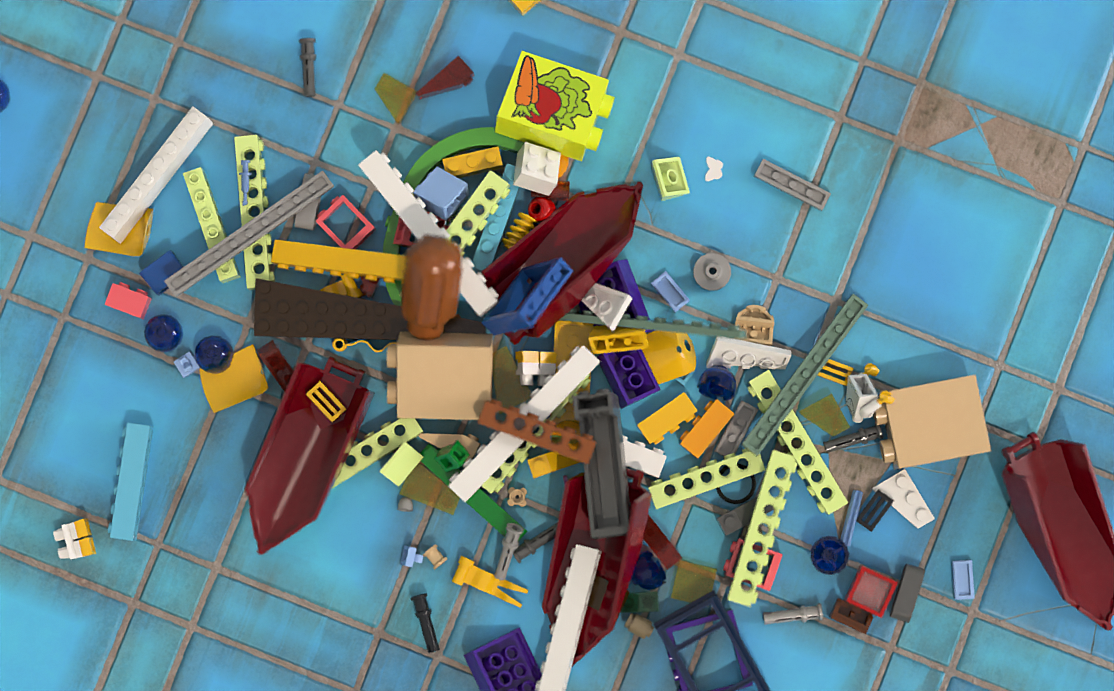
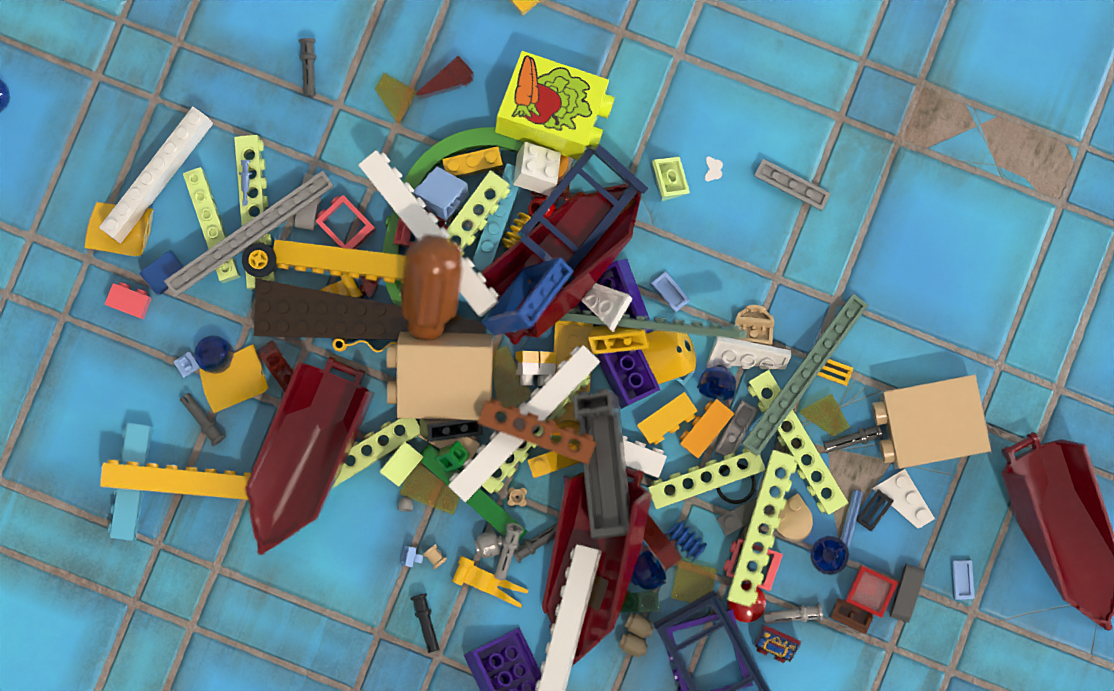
(71, 532): hips -> none
(163, 333): clear blue cylinder -> none
(174, 480): none -> yellow brick
(208, 426): none -> dark grey pin
(256, 254): none -> black wheel
(331, 396): yellow tile -> none
(446, 429): none -> black brick
(488, 544): none -> light grey head
(633, 645): none -> dark tan brick
(635, 186): none -> dark blue piece
(687, 540): none -> blue piece
(707, 280): light grey piece -> none
(745, 613): none -> red dish
(776, 643): none -> slope
(795, 520): none -> tan slope
(861, 395): white torso -> none

